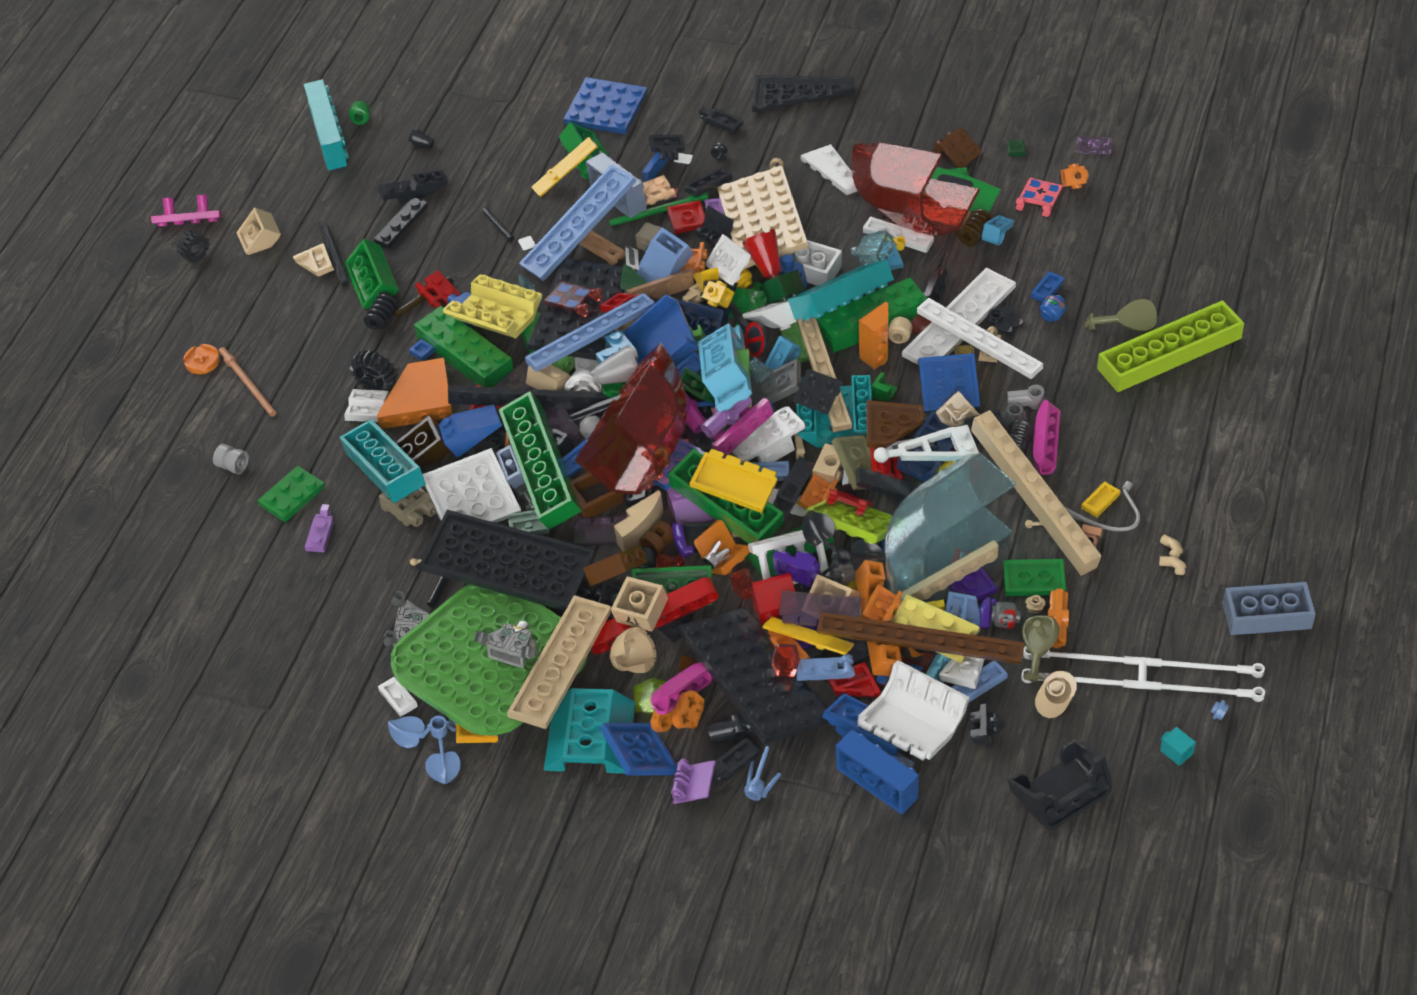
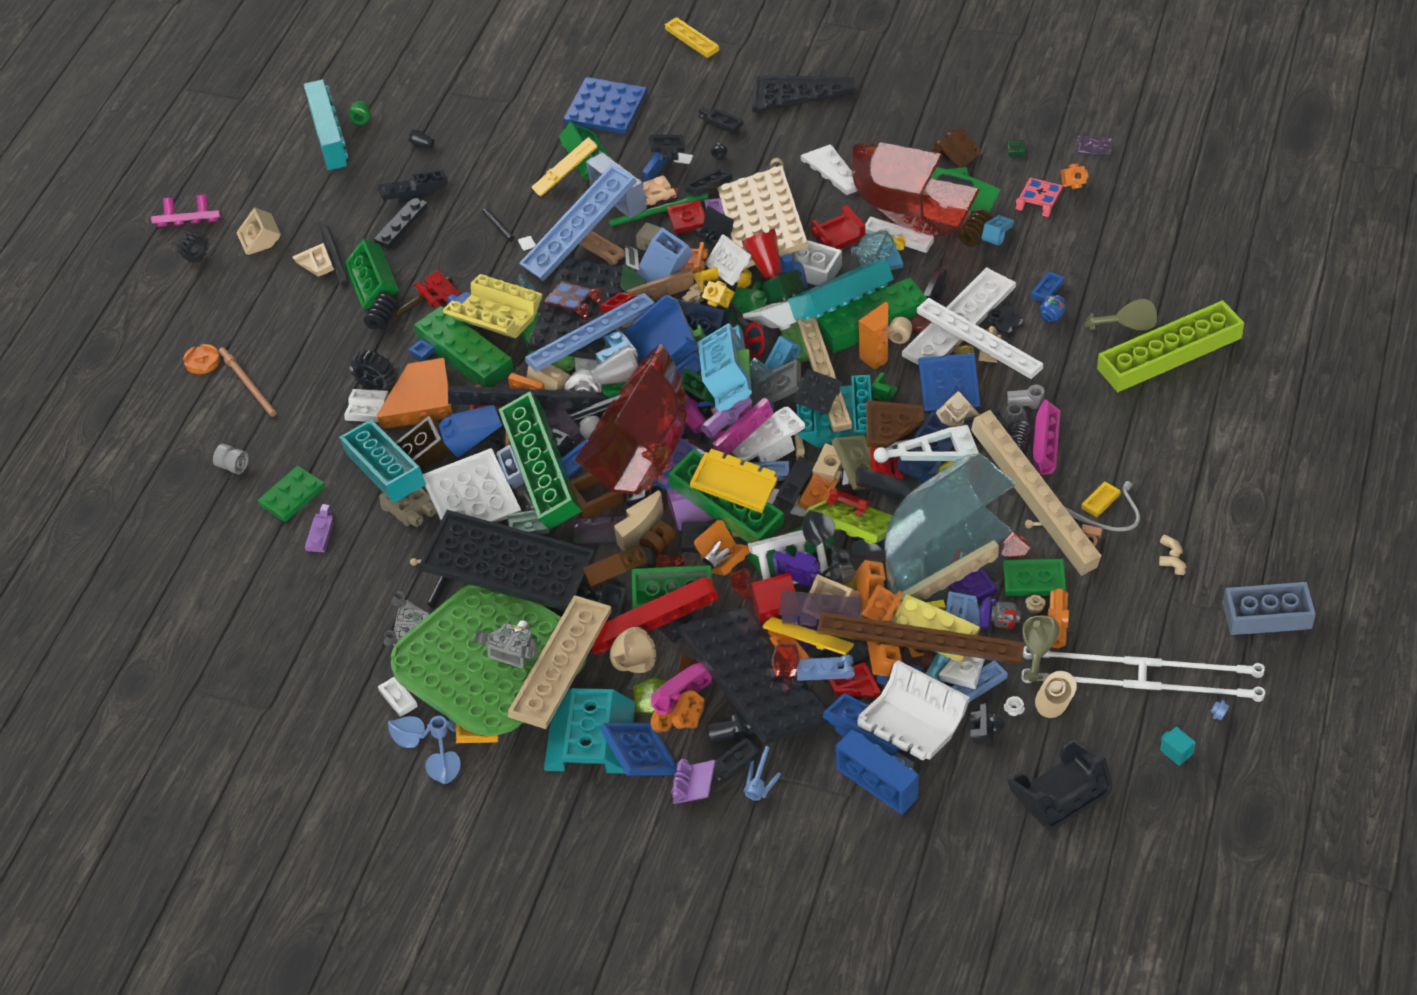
(520, 382): none -> orange plate
(639, 603): tan brick -> none
(680, 541): dark purple arm -> none
(692, 37): none -> yellow plate
(839, 231): none -> red panel
(1014, 547): none -> clear red panel
(1014, 702): none -> white plate

